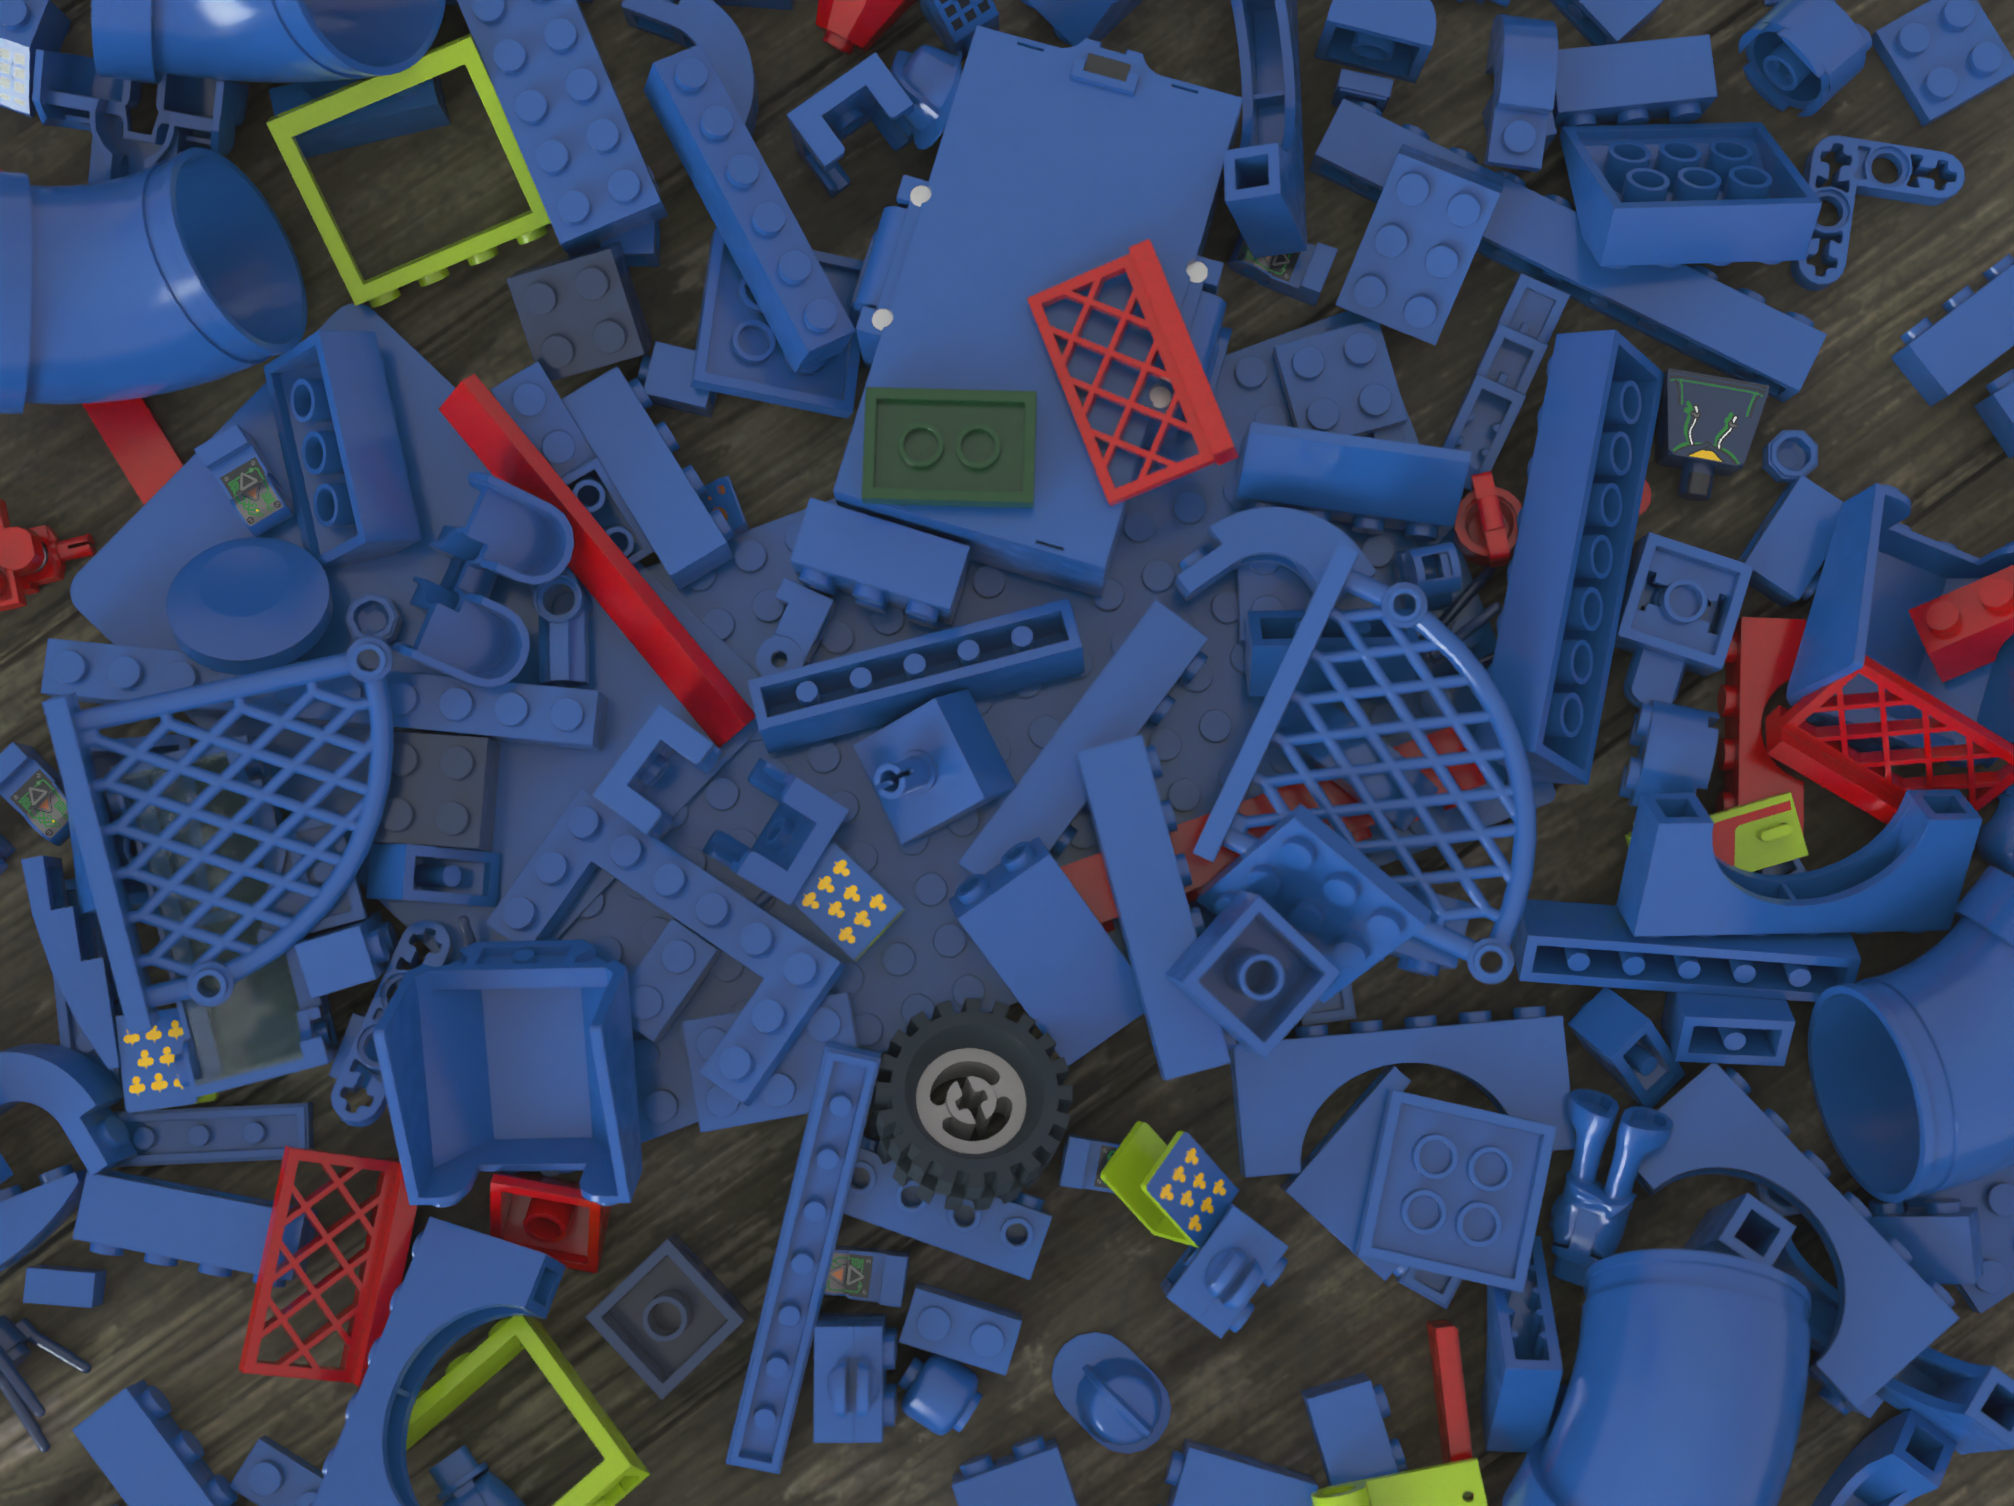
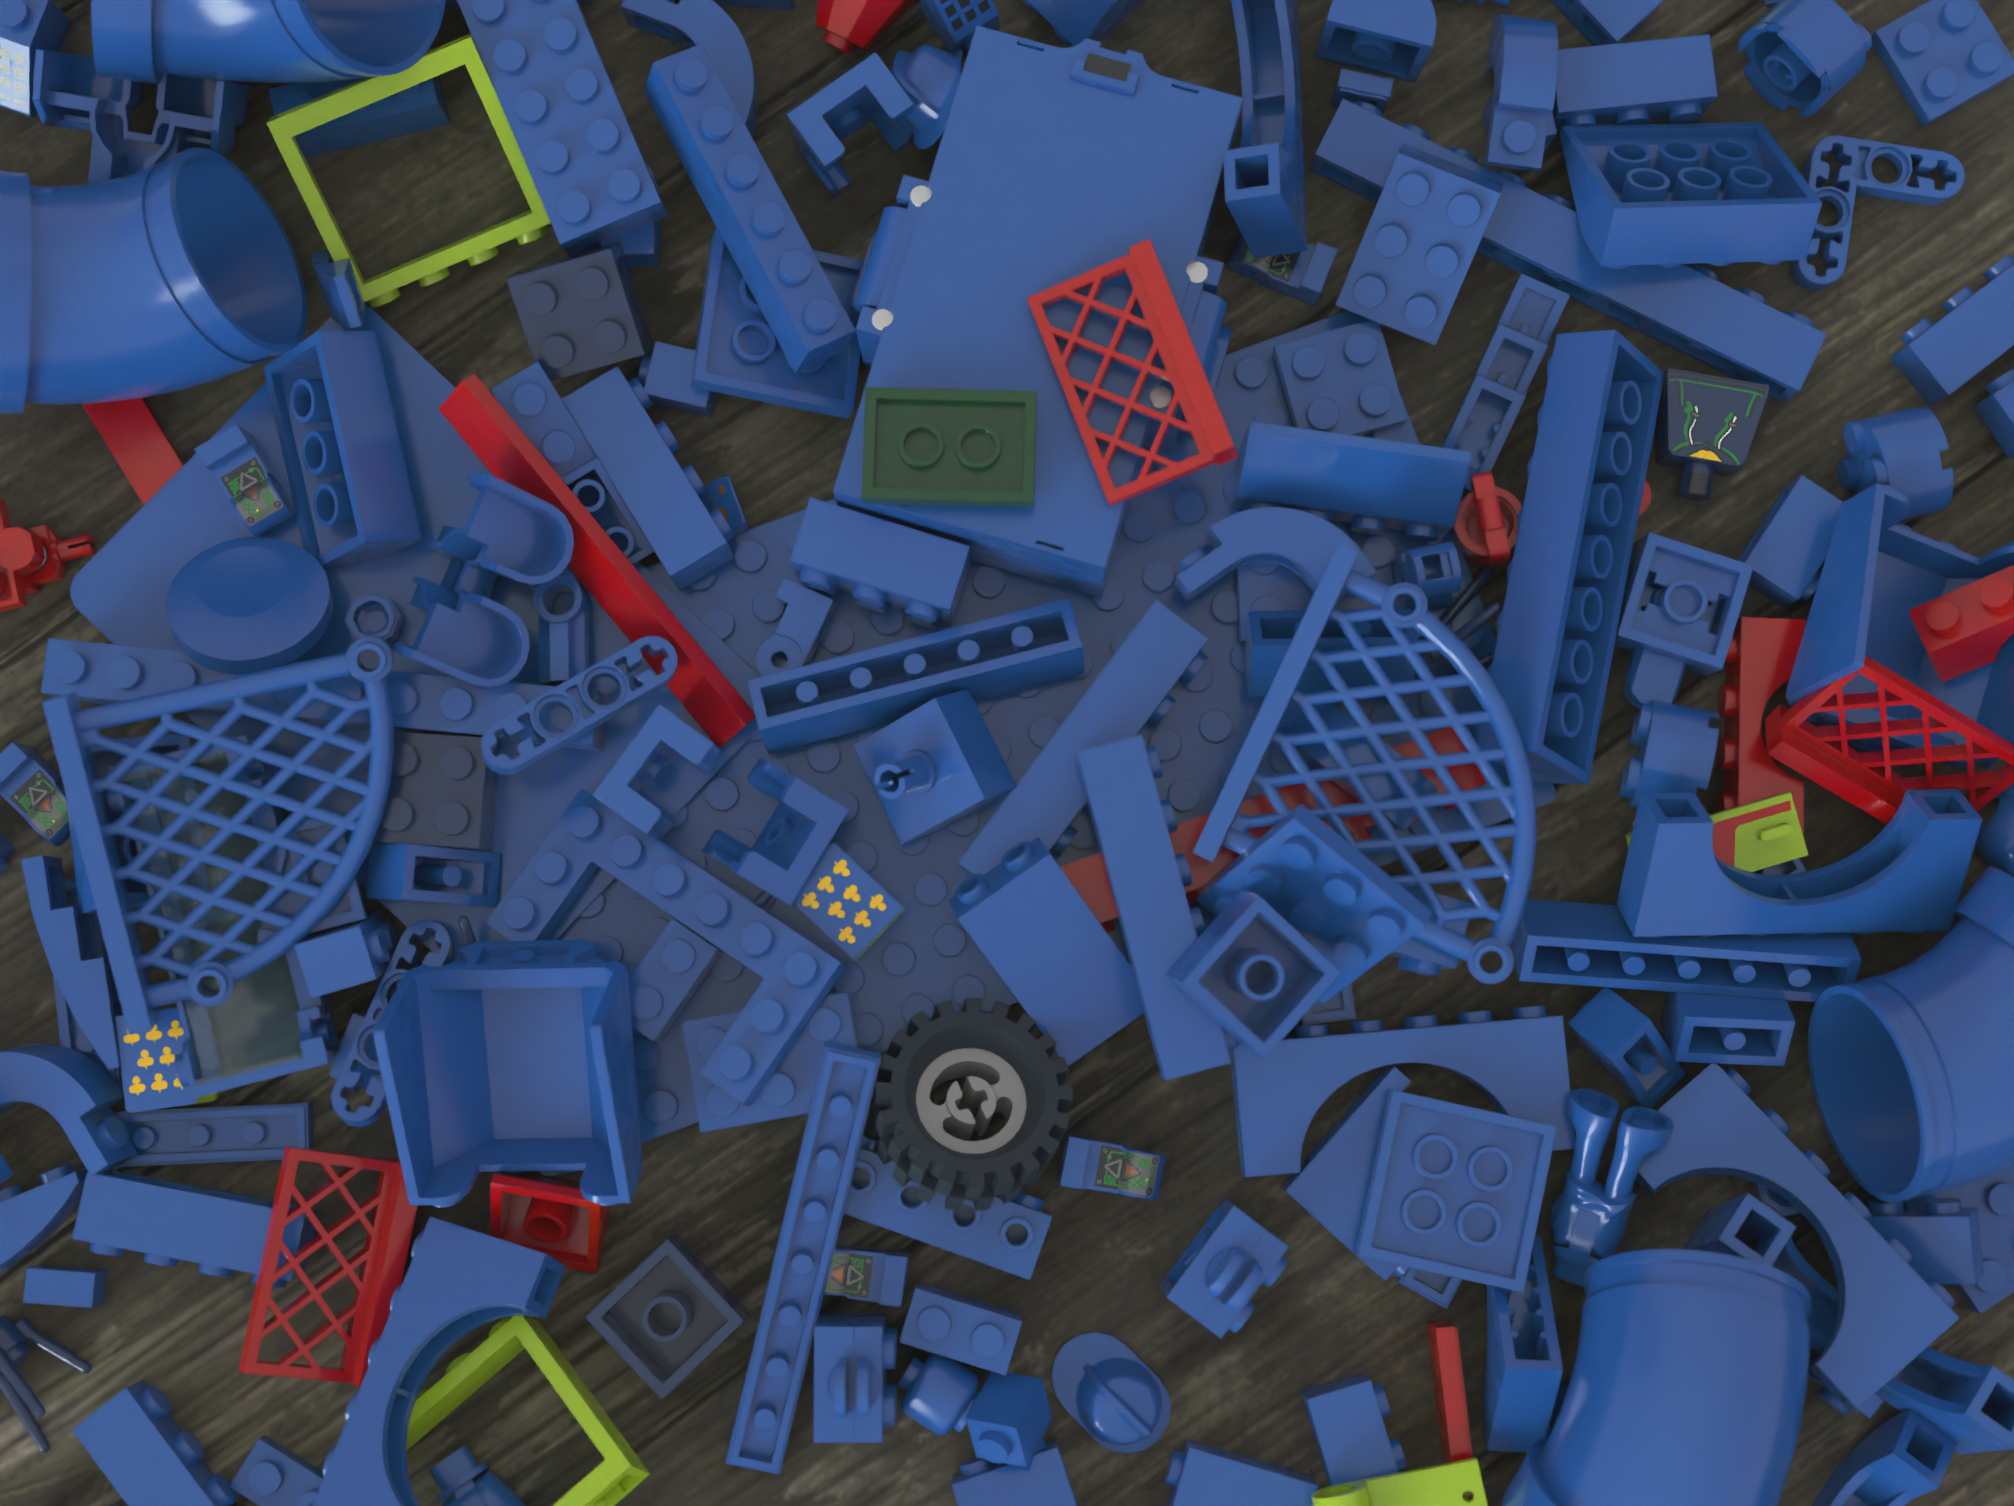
(339, 289): none -> blue slope
(575, 698): none -> blue beam
(1009, 1418): none -> blue brick
(1169, 1187): piece -> none
(1790, 455): blue tile -> none
(1898, 452): none -> blue brick

